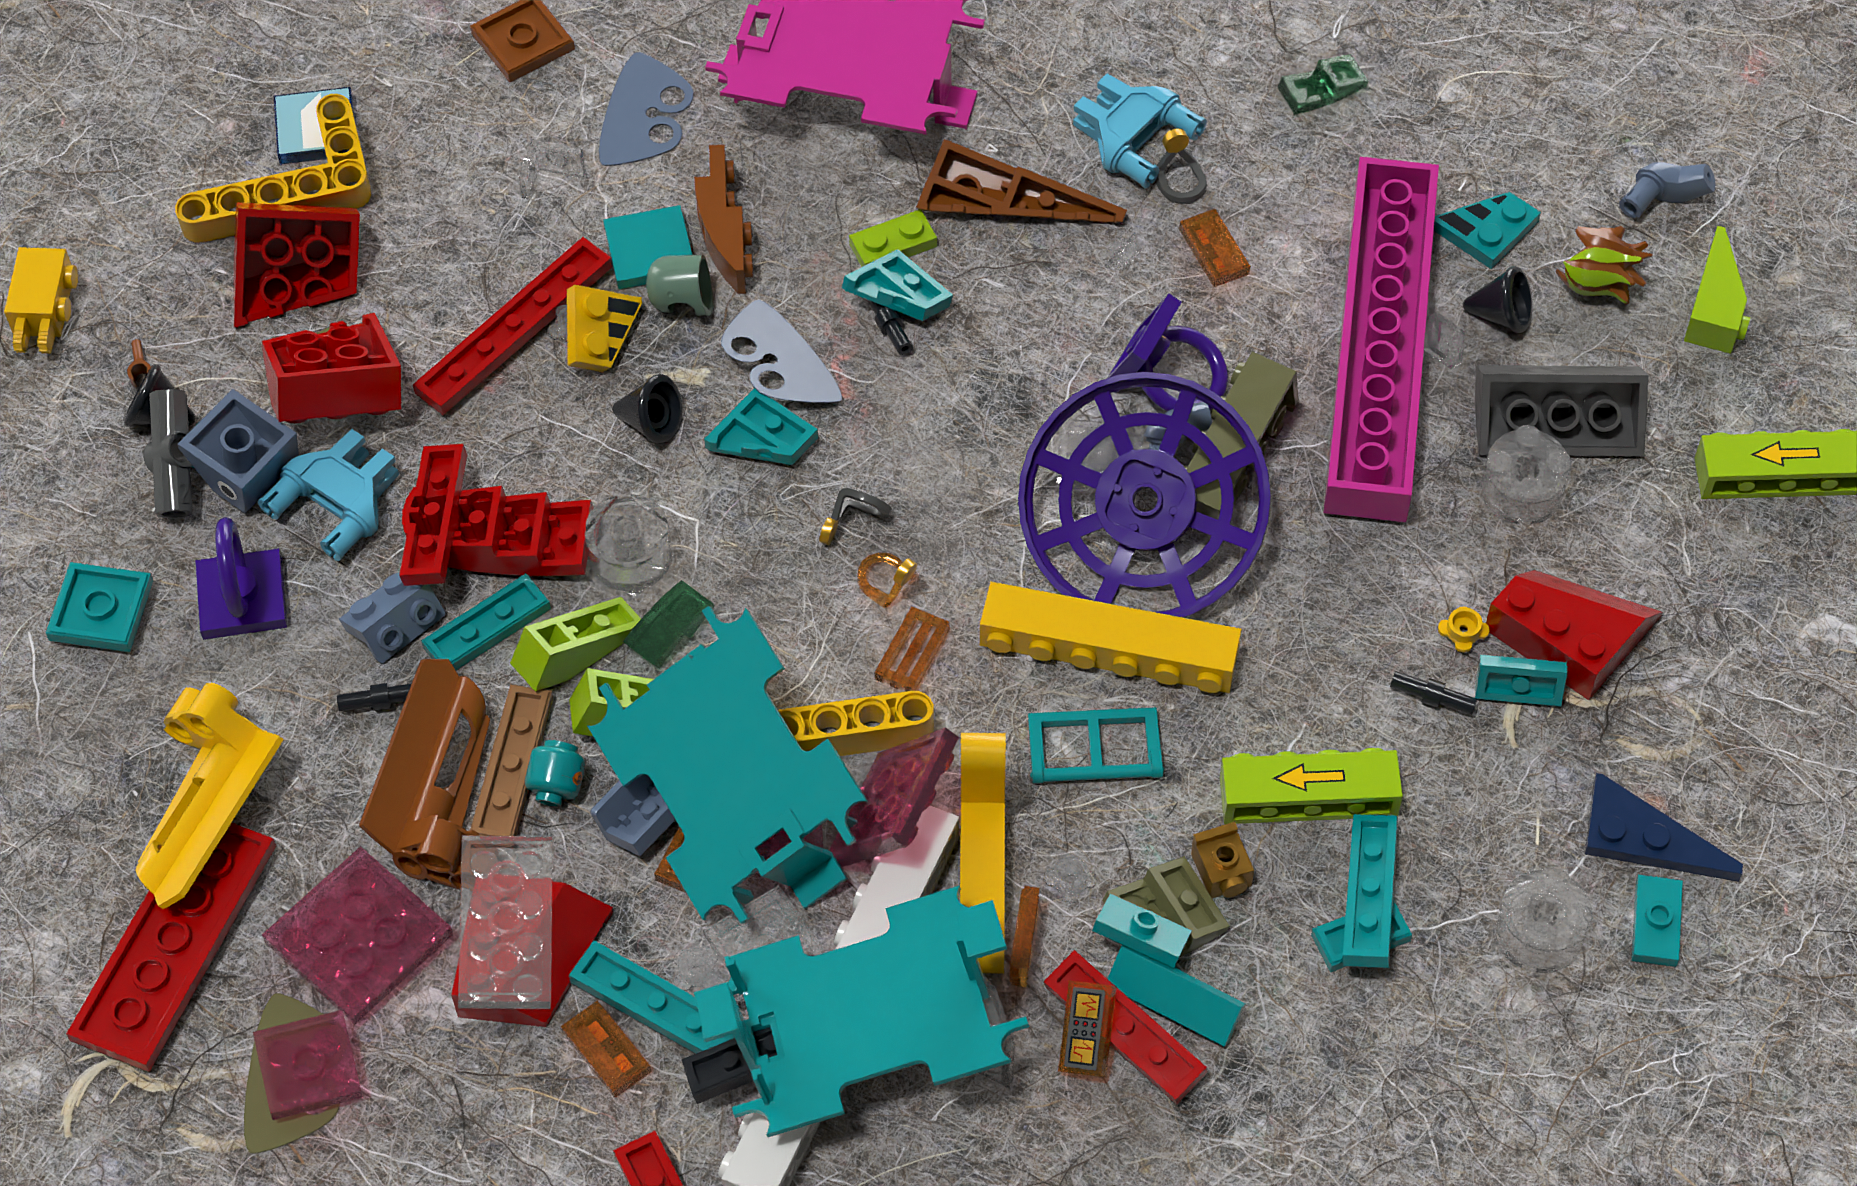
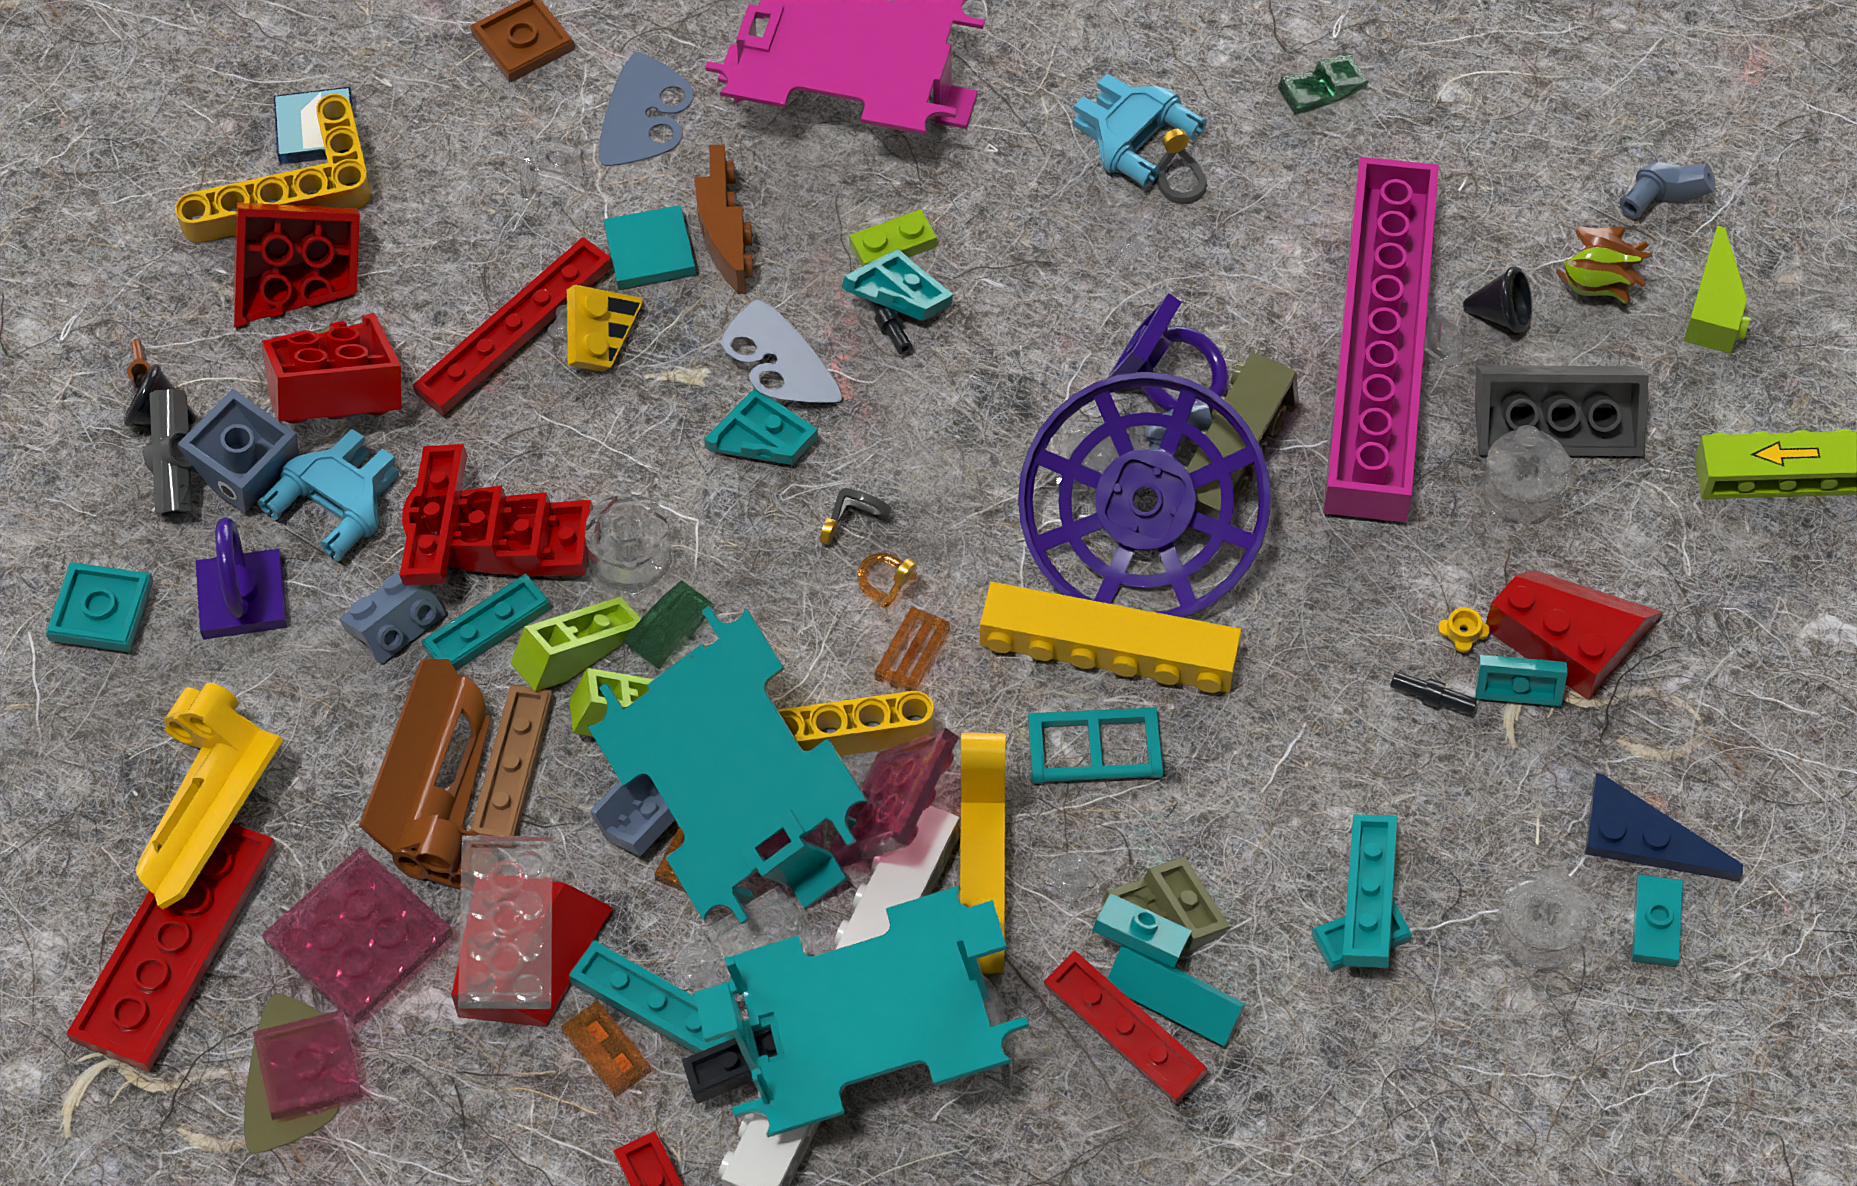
(39, 296): yellow hinge -> none
(379, 697): black bar -> none
(555, 772): teal head -> none
(652, 408): black hat -> none
(679, 280): sand green helmet -> none
(982, 185): dark orange wedge -> none
(1024, 936): clear orange tile -> none
(1087, 1028): tile -> none
(1212, 848): pearl gold brick -> none
(1214, 247): clear orange tile -> none
(1309, 786): lime brick -> none
(1488, 227): teal wing -> none

